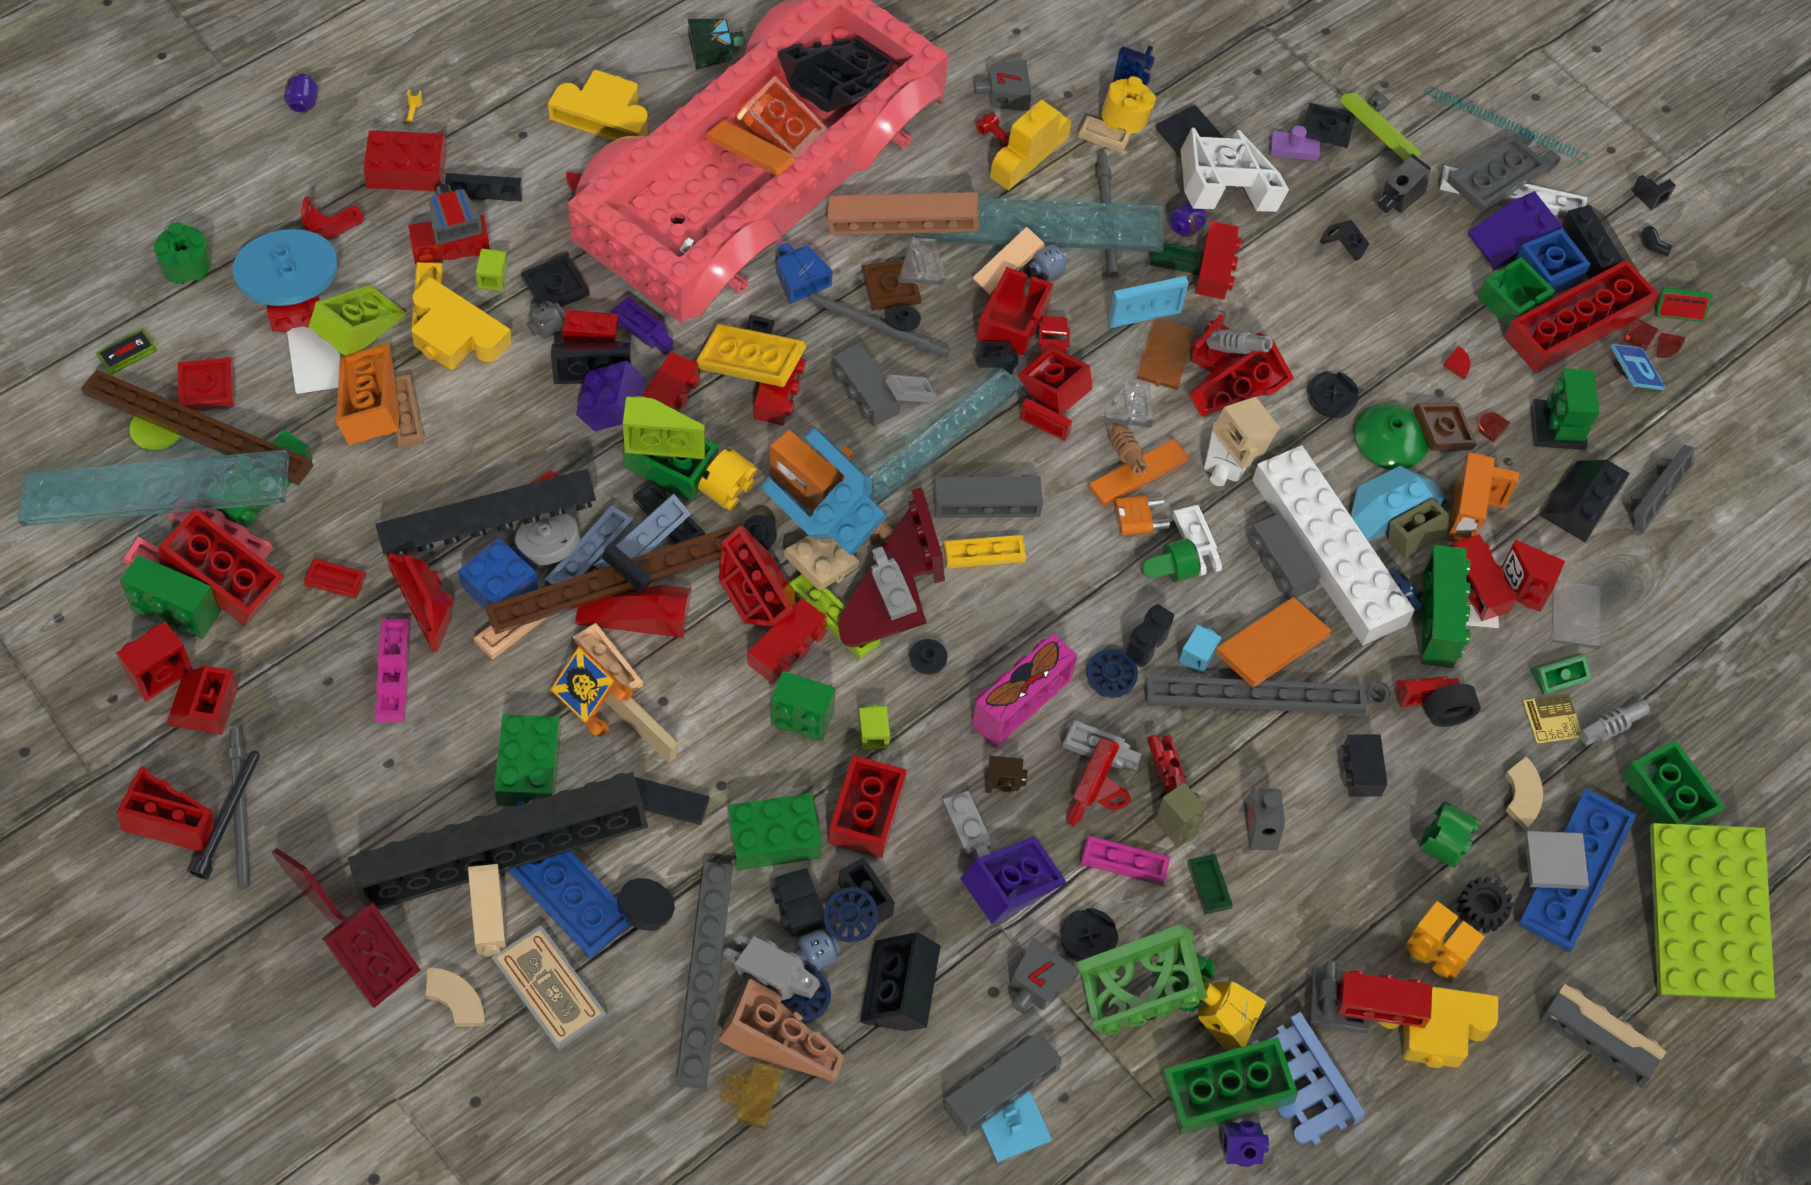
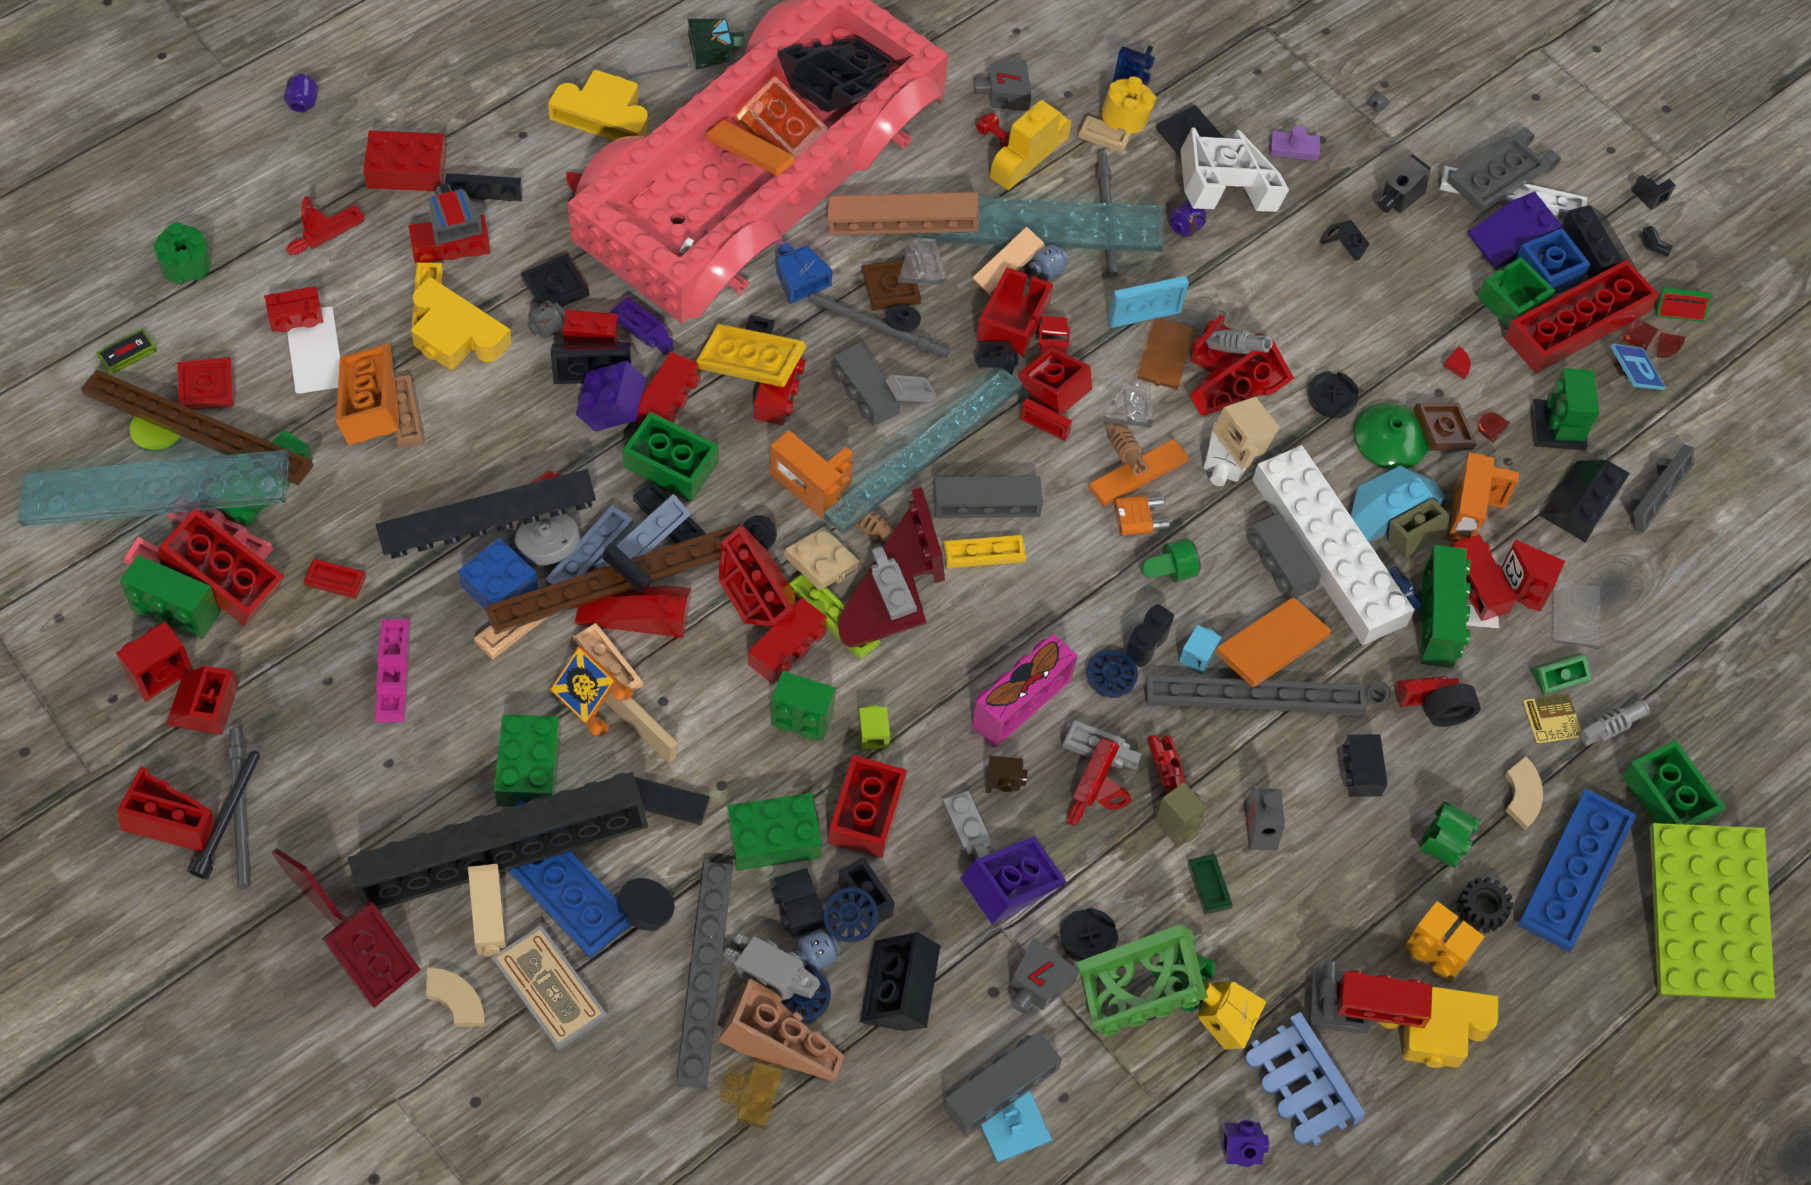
(285, 267): dark azure plate -> none
(354, 318): lime slope -> none
(413, 102): yellow hand -> none
(423, 596): red wedge -> none
(492, 269): lime brick -> none
(660, 430): lime slope -> none
(727, 478): yellow brick -> none
(845, 513): dark azure plate -> none
(928, 656): black piece -> none
(1125, 860): dark pink tile -> none
(1178, 258): dark green tile -> none
(1194, 527): white hinge -> none
(1218, 260): red brick -> none
(1229, 1086): green brick -> none
(1329, 125): black tile -> none
(1379, 126): lime tile -> none
(1504, 121): teal piece -> none
(1556, 860): light grey tile -> none
(1603, 1035): dark grey piece -> none

